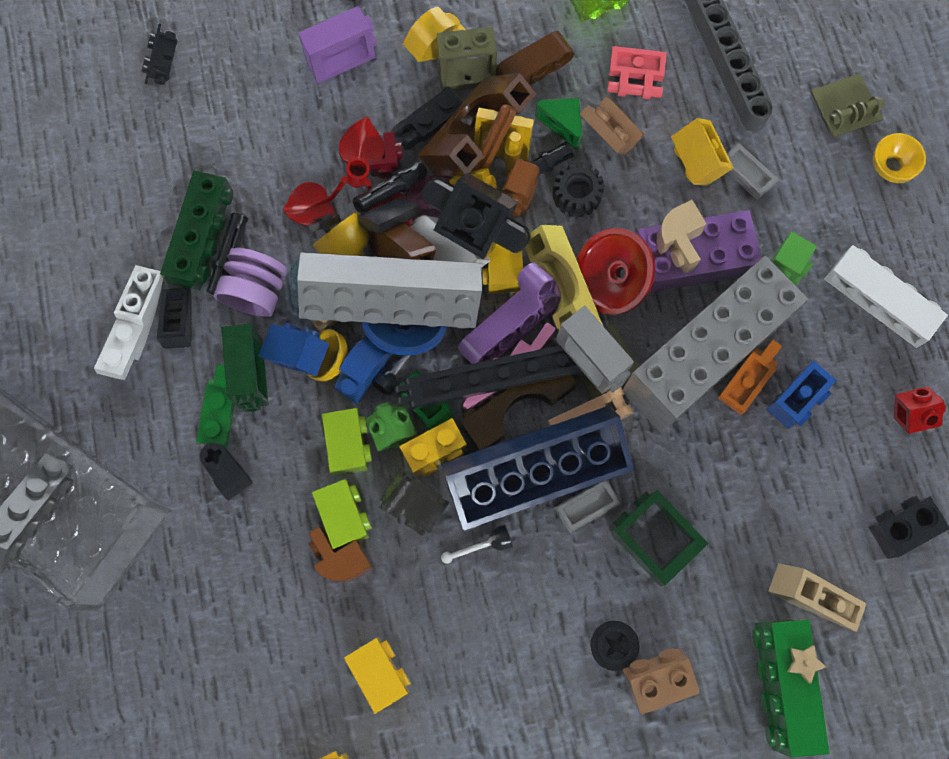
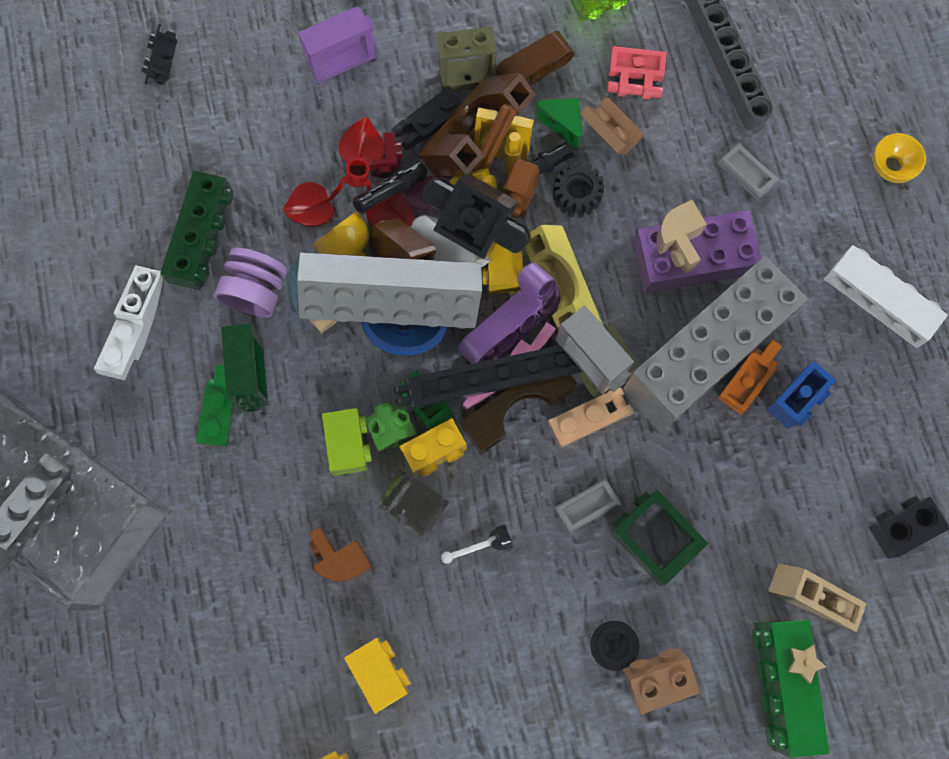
(175, 335): black slope -> none
(227, 474): black piece -> none
(236, 225): black pin -> none
(294, 348): blue brick -> none
(324, 222): black piece -> none
(337, 347): yellow piece -> none
(341, 514): lime brick -> none
(360, 368): blue brick -> none
(386, 380): black hinge -> none
(388, 215): black tile -> none
(422, 36): yellow brick -> none
(538, 467): dark blue brick -> none
(601, 265): red dish -> none
(701, 152): yellow brick -> none
(793, 257): bright green brick -> none
(847, 105): olive hinge -> none
(919, 410): red brick -> none

